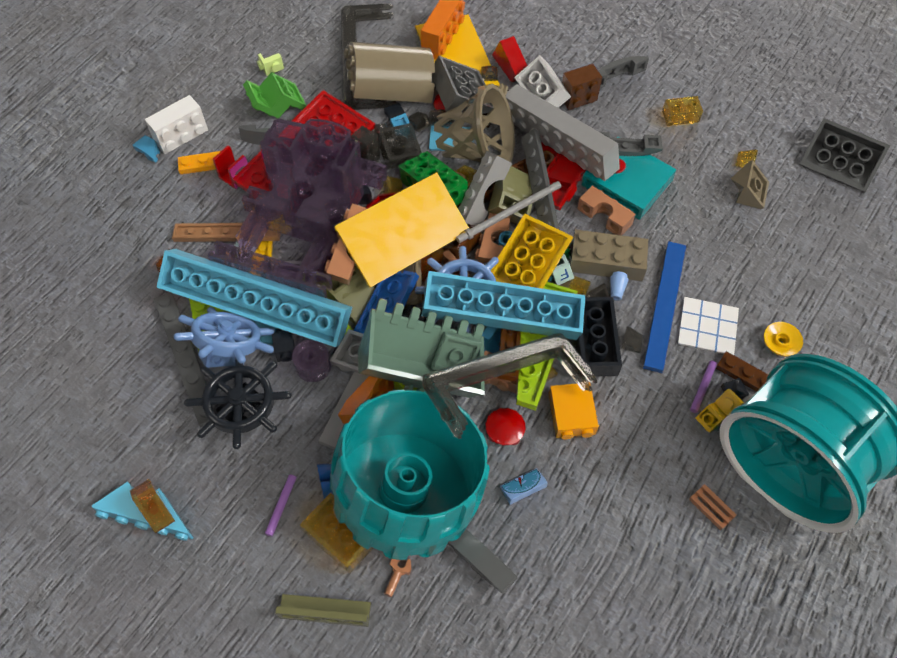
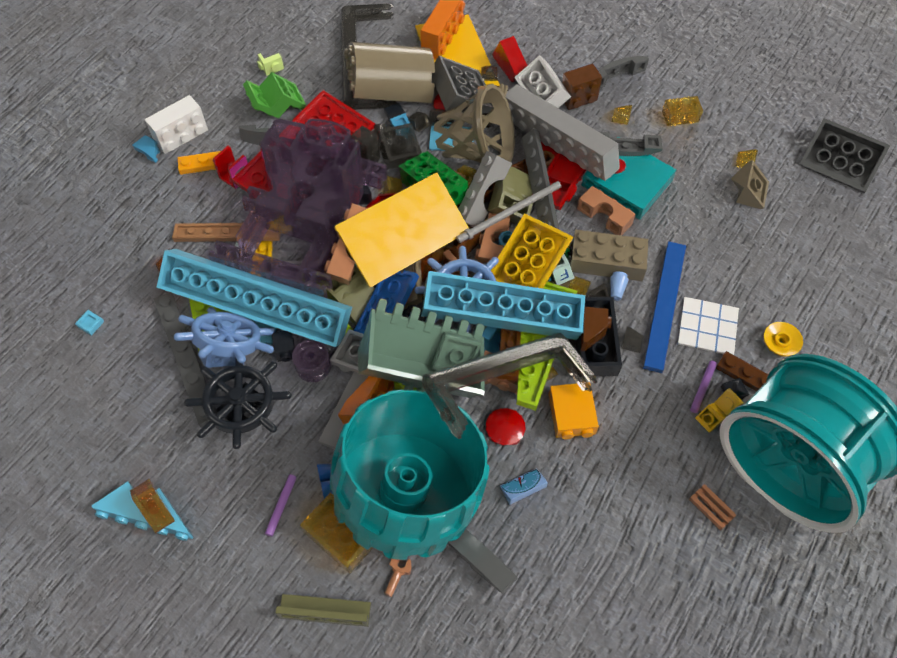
(89, 322): none -> medium azure tile
(594, 326): none -> reddish brown slope
(622, 114): none -> clear yellow slope

